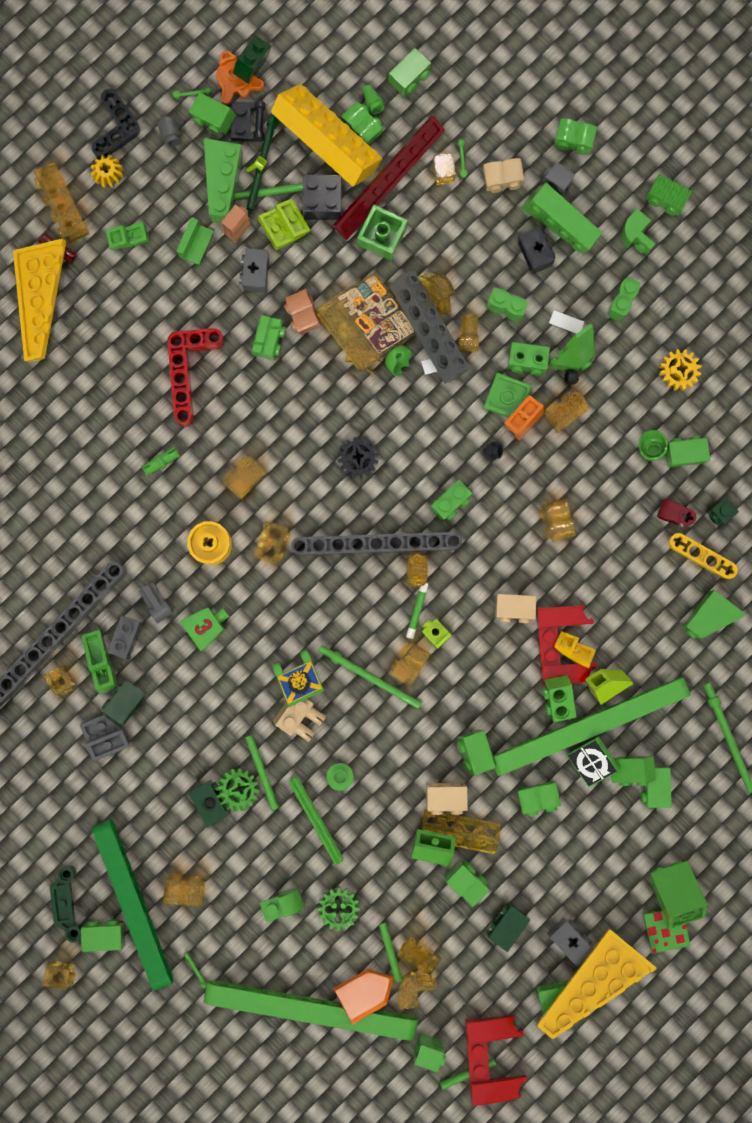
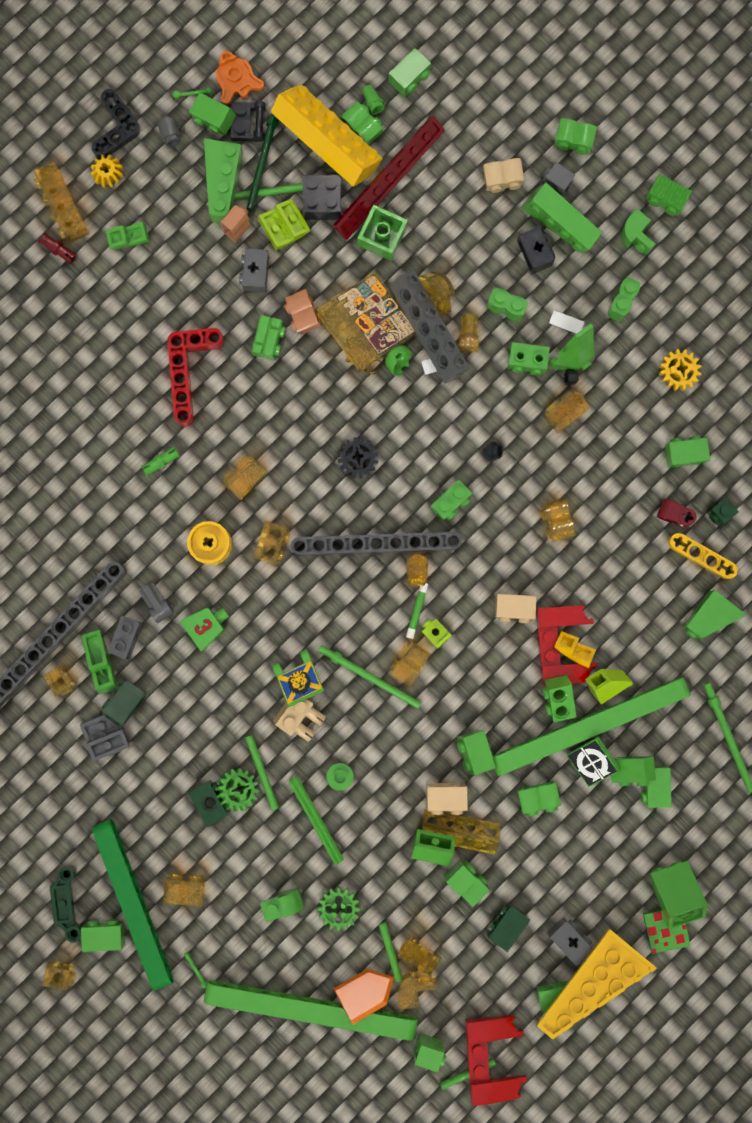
(37, 286): yellow wing -> none
(194, 242): bright green panel -> none
(251, 59): dark green brick -> none
(259, 163): lime hand -> none
(444, 168): clear yellow brick -> none
(463, 174): bright green hinge -> none
(506, 395): bright green tile -> none
(524, 417): orange hinge -> none
(653, 445): bright green hair -> none

